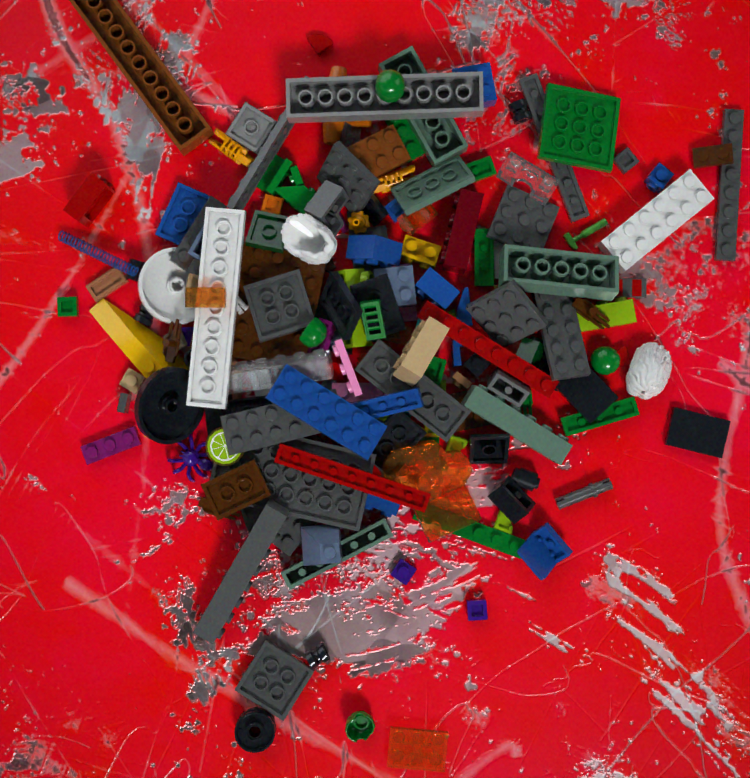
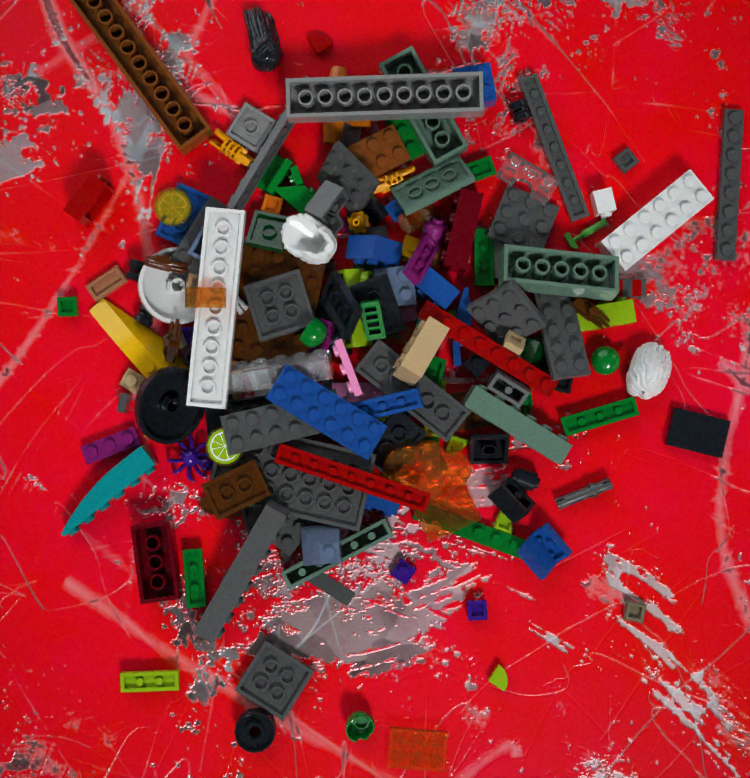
(111, 486): none -> teal slope
(119, 267): blue piece -> none
(150, 680): none -> lime plate
(156, 561): none -> dark red brick
(166, 264): none -> reddish brown piece
(172, 206): none -> clear yellow tile
(194, 577): none -> green plate
(263, 40): none -> black hair
(317, 656): black wheel -> none
(332, 588): none -> dark grey sticker
(390, 85): green hair -> none
(421, 259): none -> magenta plate
(436, 228): none -> magenta head
(460, 381): medium nougat plate -> none
(499, 677): none -> lime tile
(514, 342): none -> tan plate
(578, 128): green plate -> none
(587, 395): black tile -> none
(603, 202): none -> white brick
(634, 611): none -> dark tan tile
(658, 178): blue bracket -> none
(713, 156): reddish brown plate -> none

